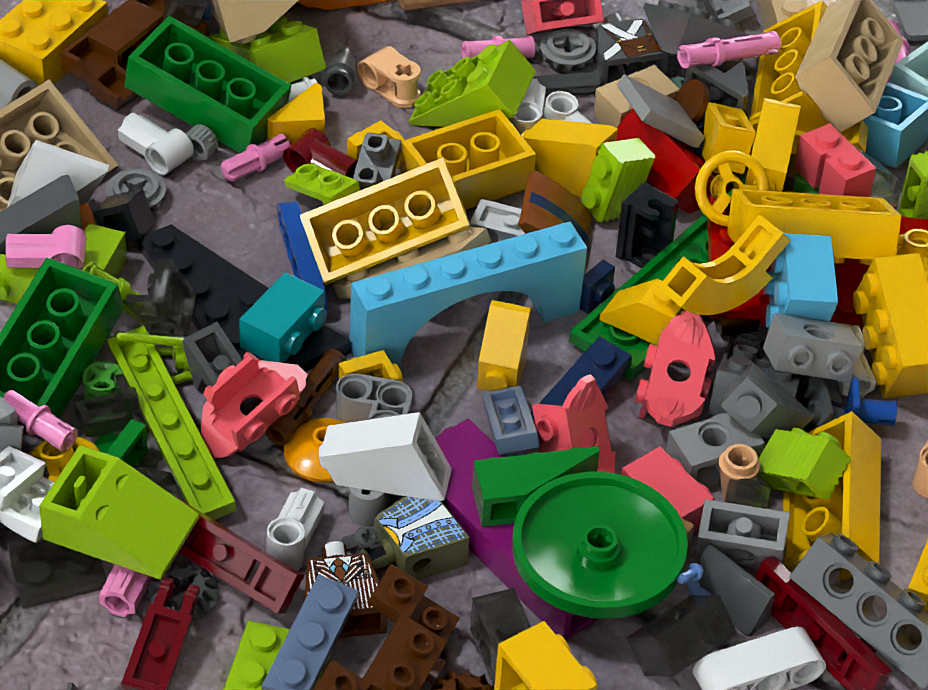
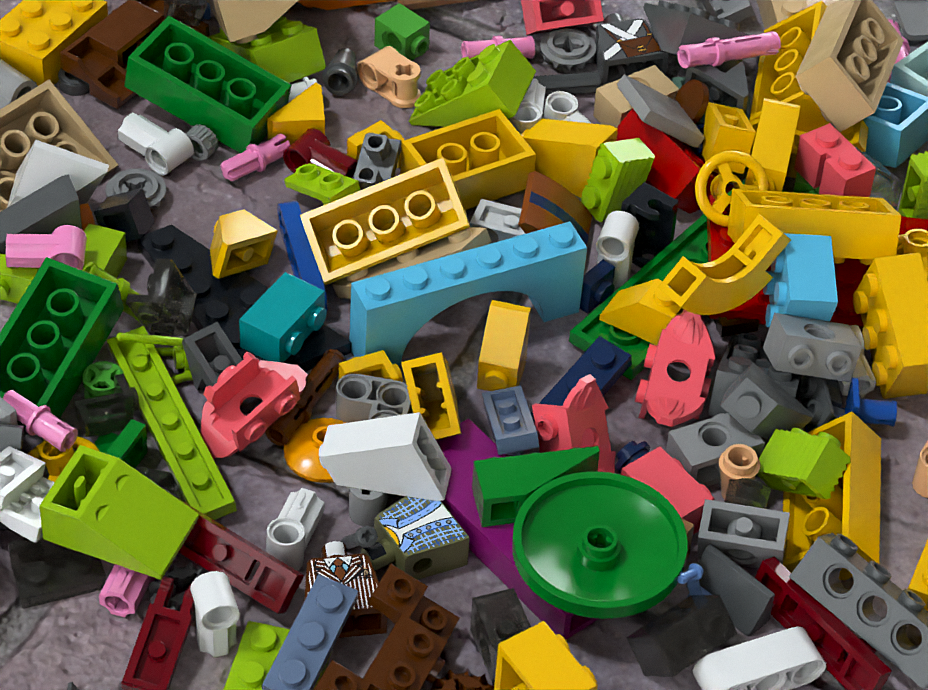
(71, 84): none -> dark grey tile
(215, 613): none -> white piece
(240, 243): none -> yellow slope
(403, 31): none -> bright green brick
(433, 394): none -> yellow slope
(617, 244): none -> white piece
(630, 453): none -> dark blue plate

